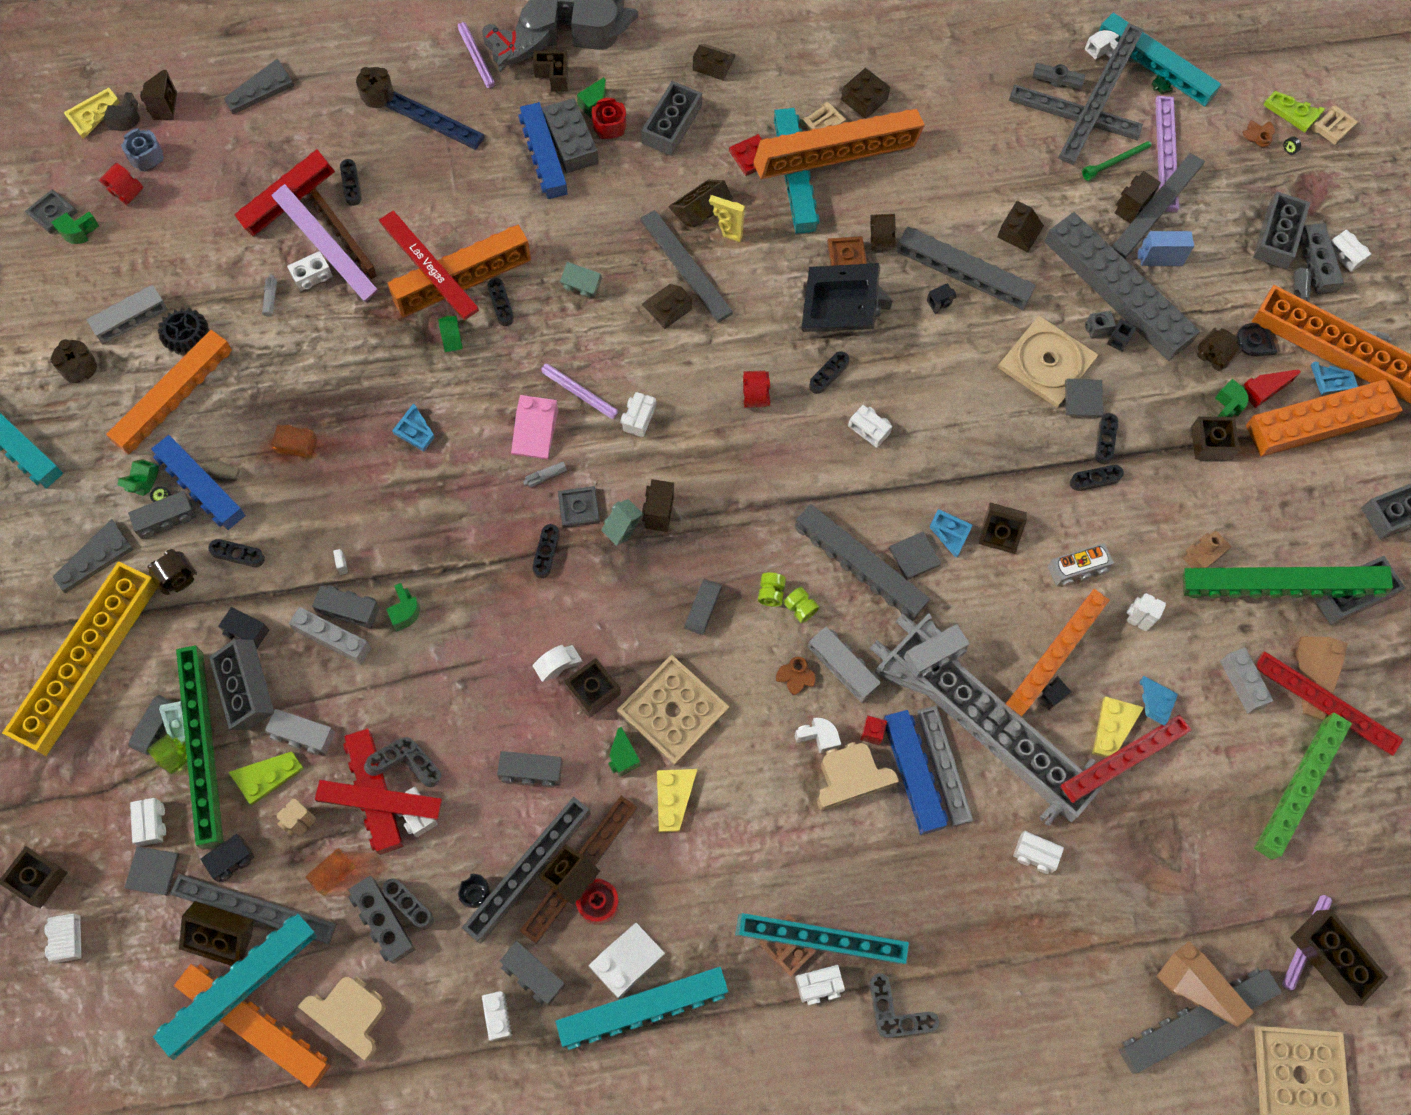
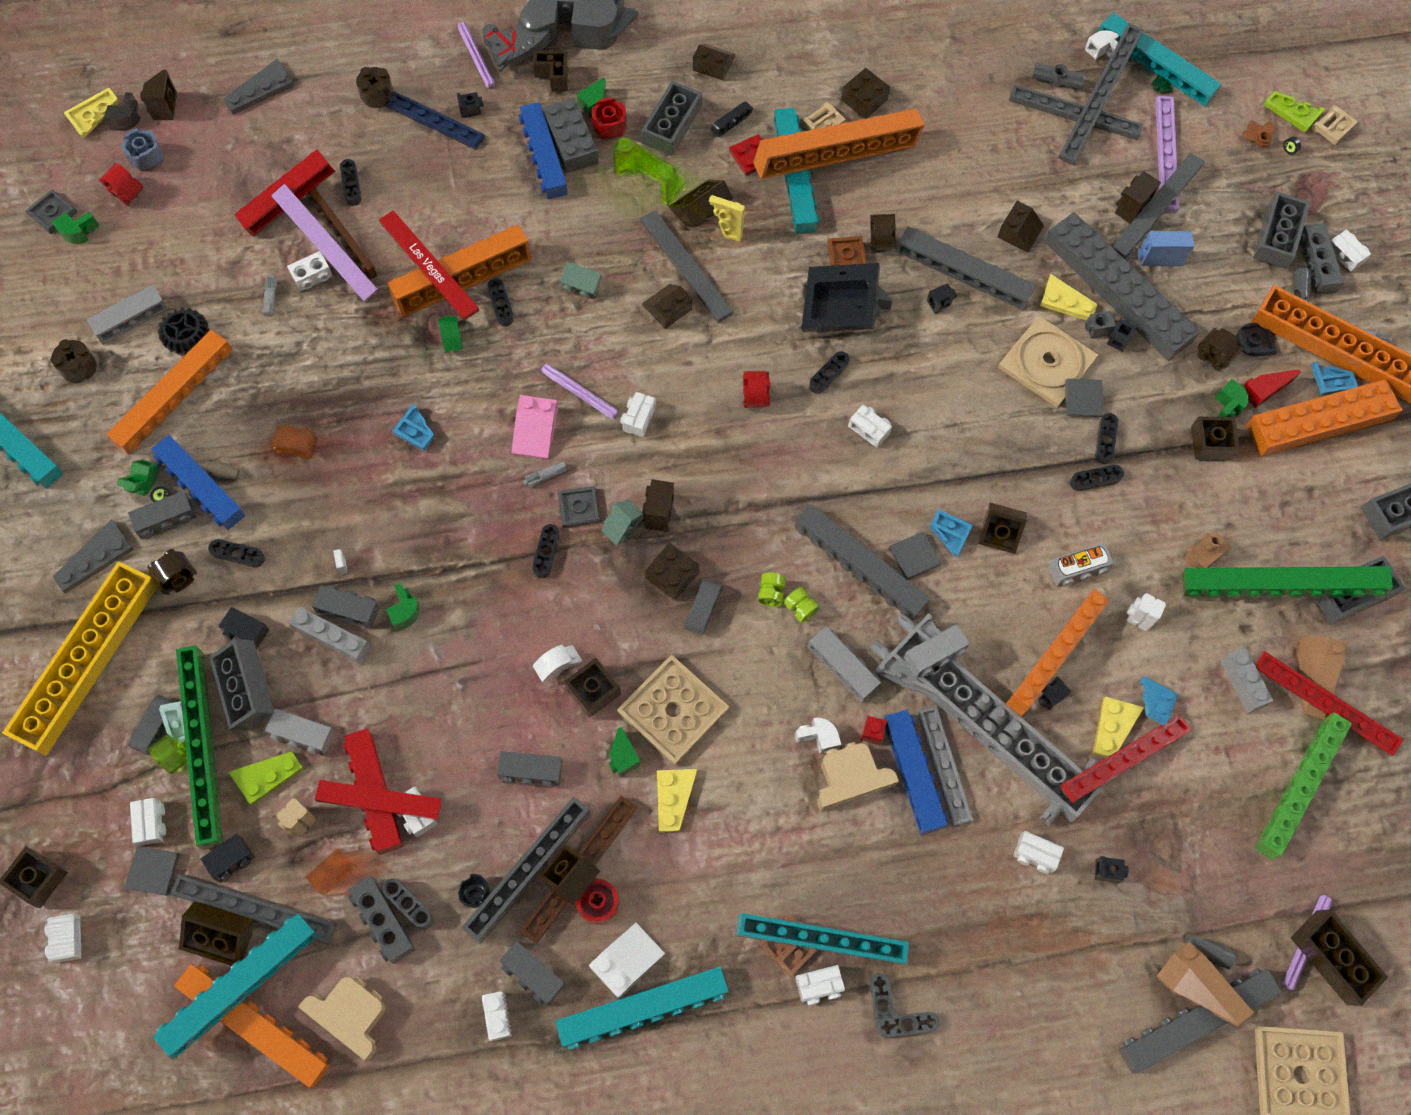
(406, 755): dark grey beam -> none
(469, 104): none -> black brick
(632, 156): none -> clear neon green windscreen
(672, 571): none -> dark brown brick
(732, 119): none -> black beam
(795, 678): dark orange plate -> none
(1066, 300): none -> light yellow wing
(1091, 171): green piece -> none
(1104, 872): none -> black brick
(1214, 952): none -> dark grey piece

